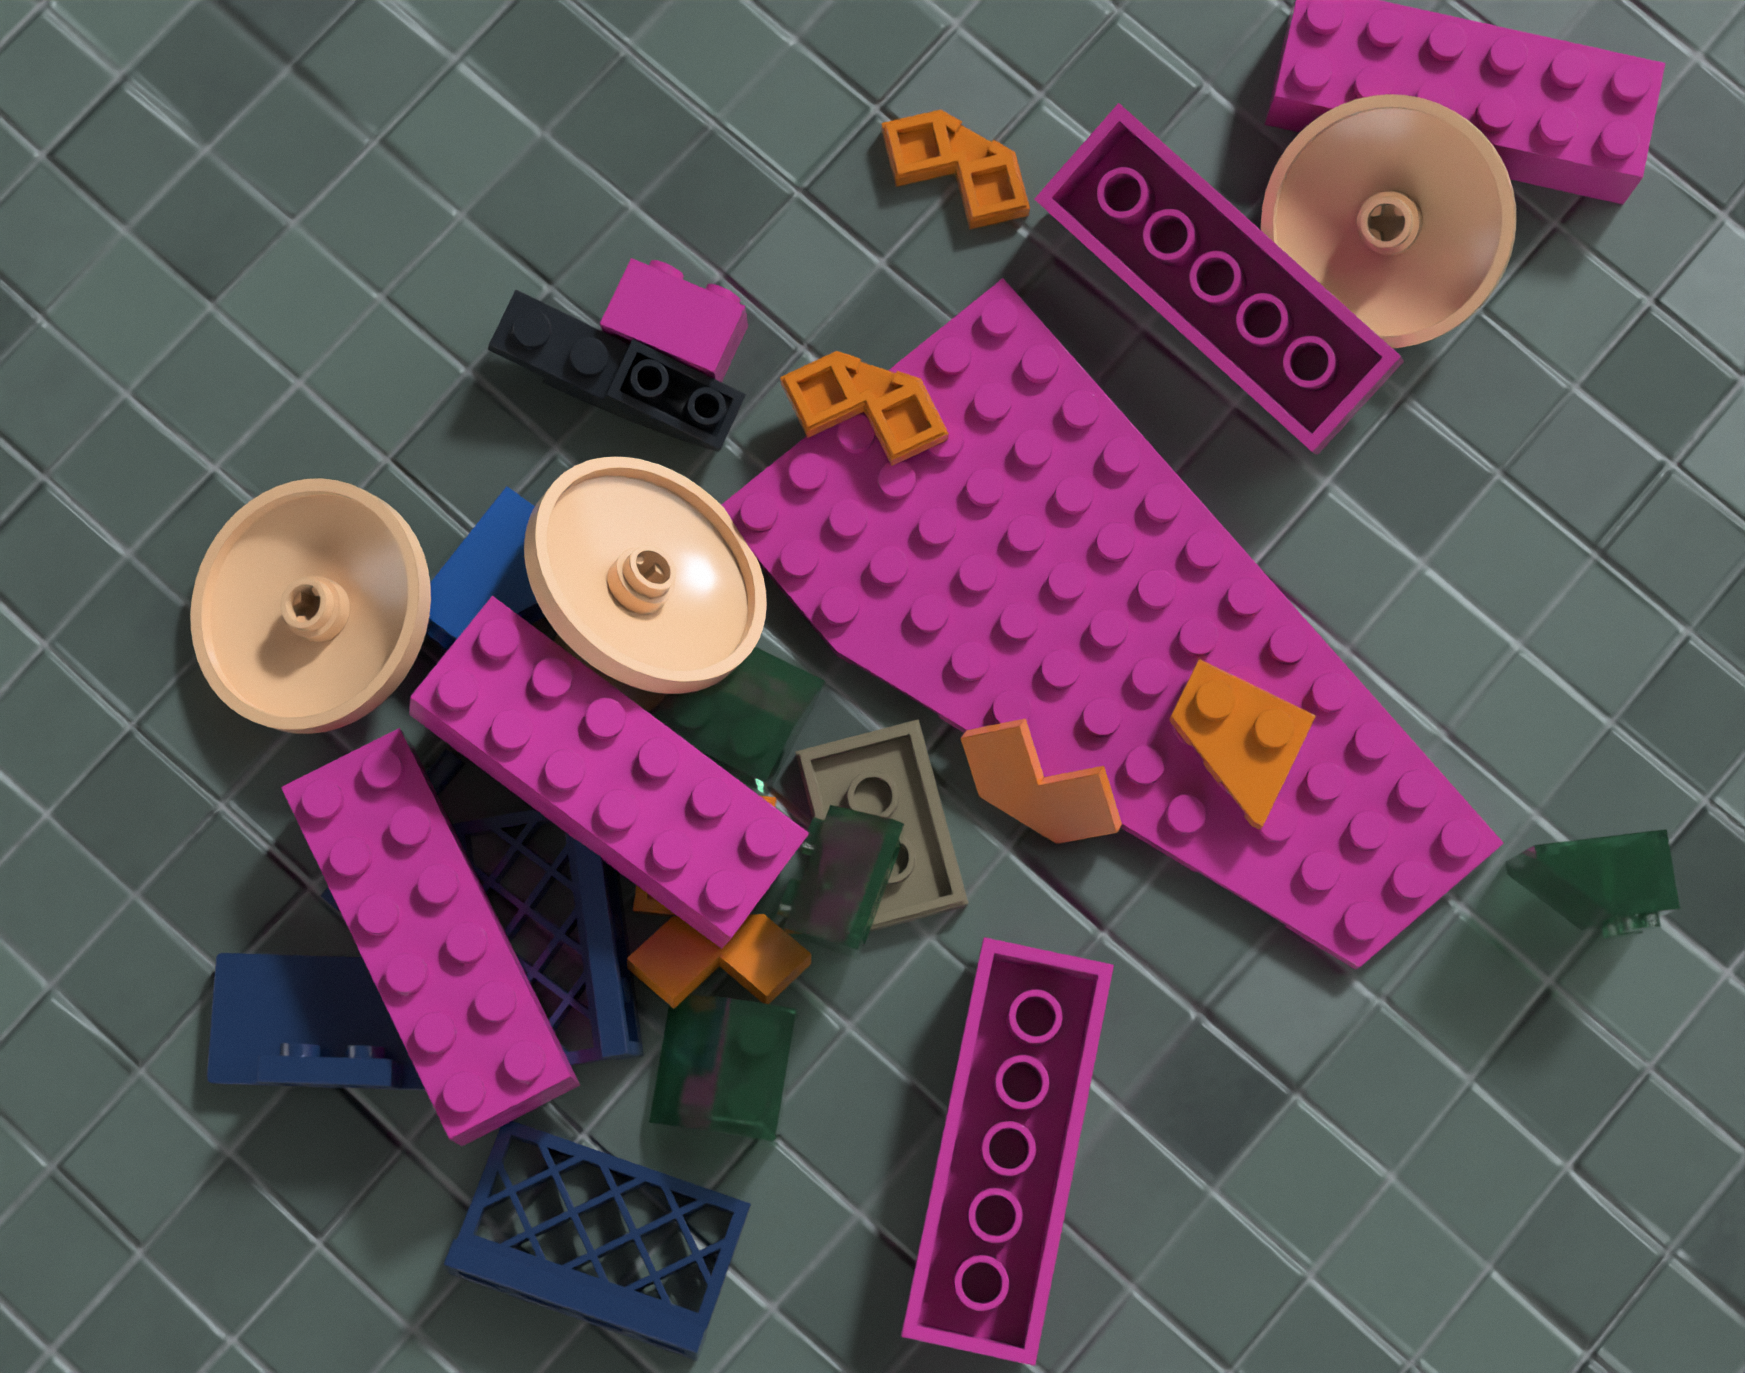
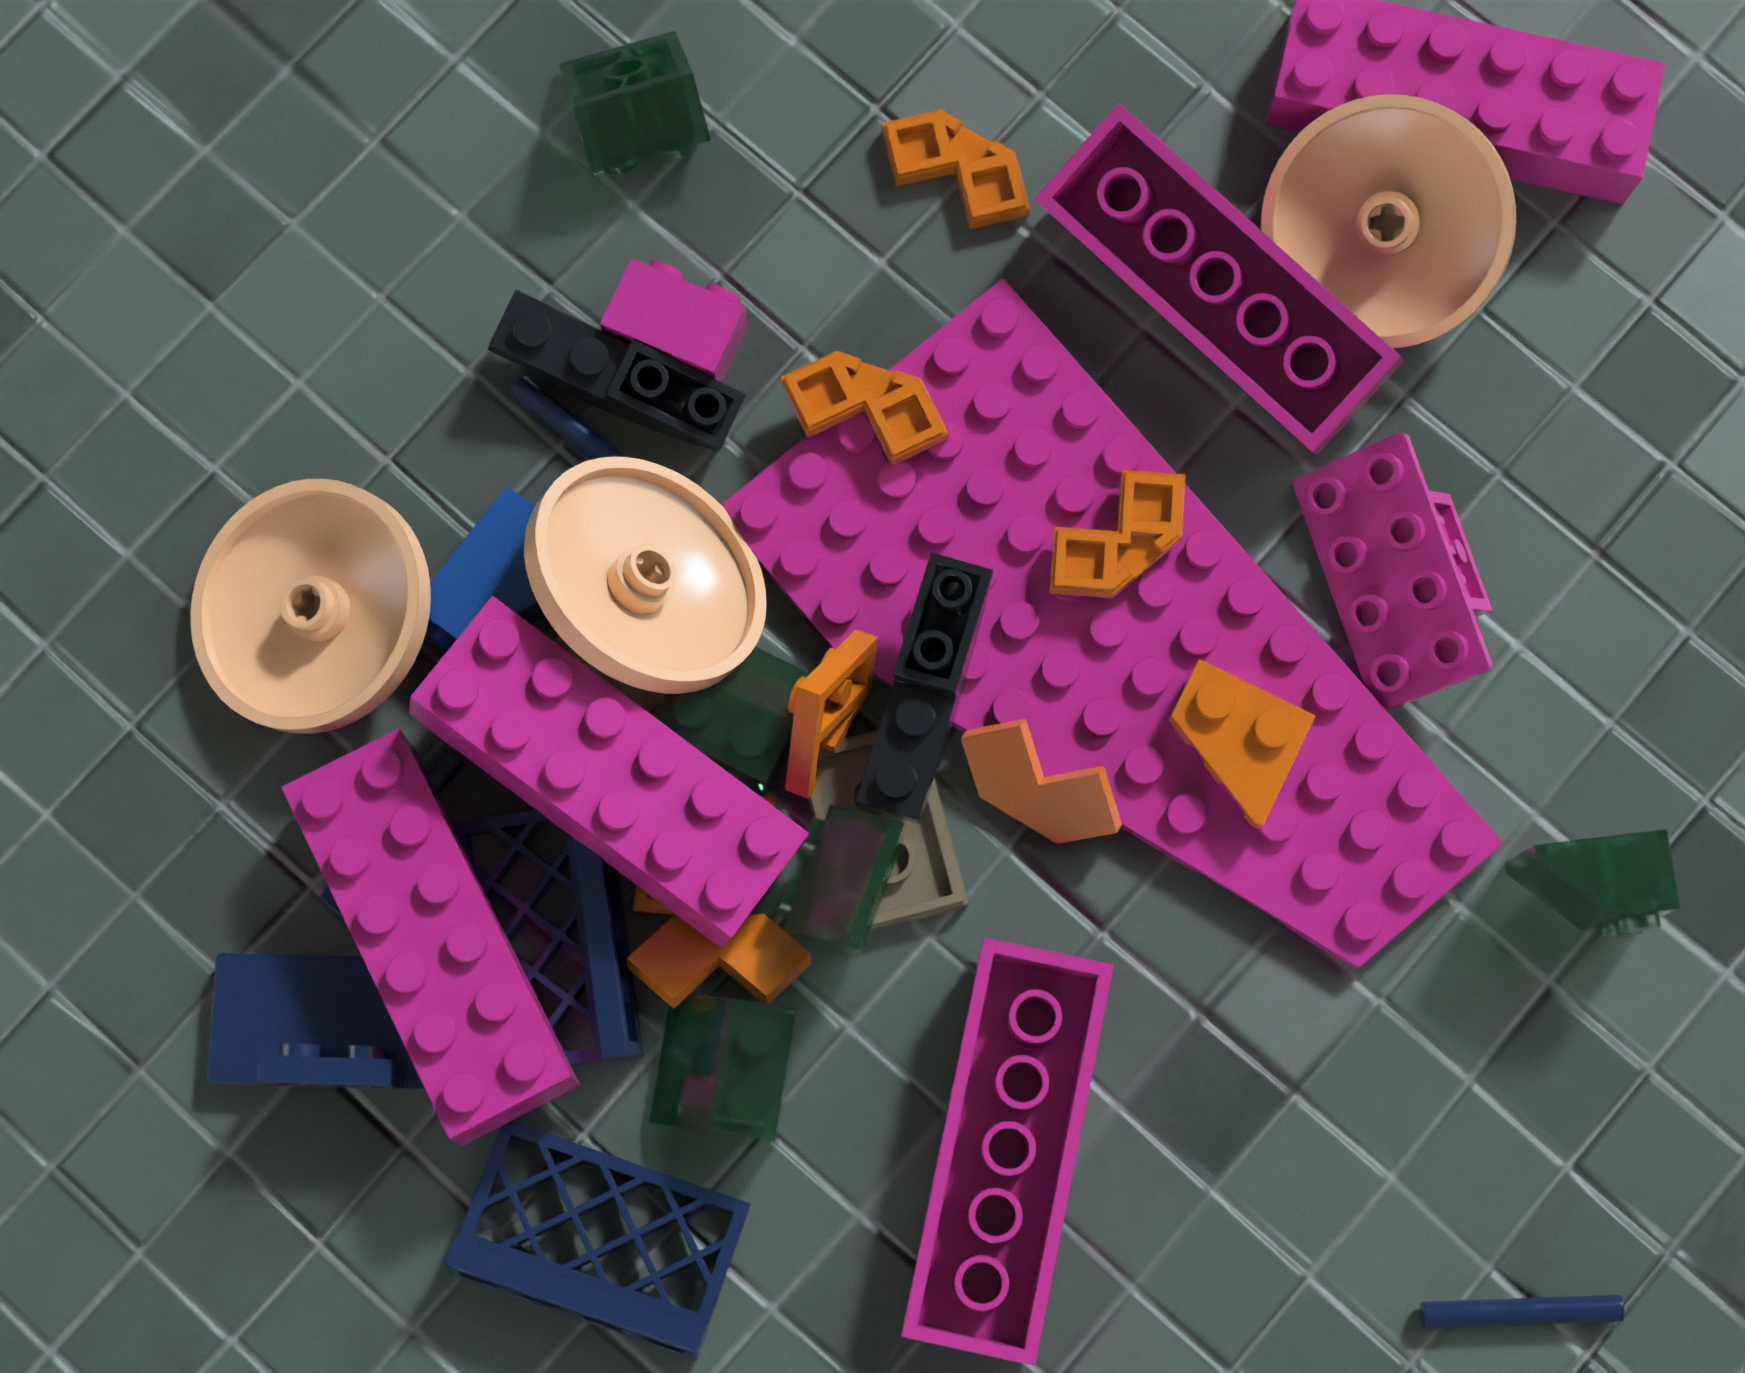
(562, 420): none -> dark blue bar
(635, 103): none -> clear green slope
(826, 706): none -> orange wing
(925, 688): none -> black slope
(1108, 561): none -> orange tile
(1397, 571): none -> dark pink bracket
(1521, 1311): none -> dark blue bar

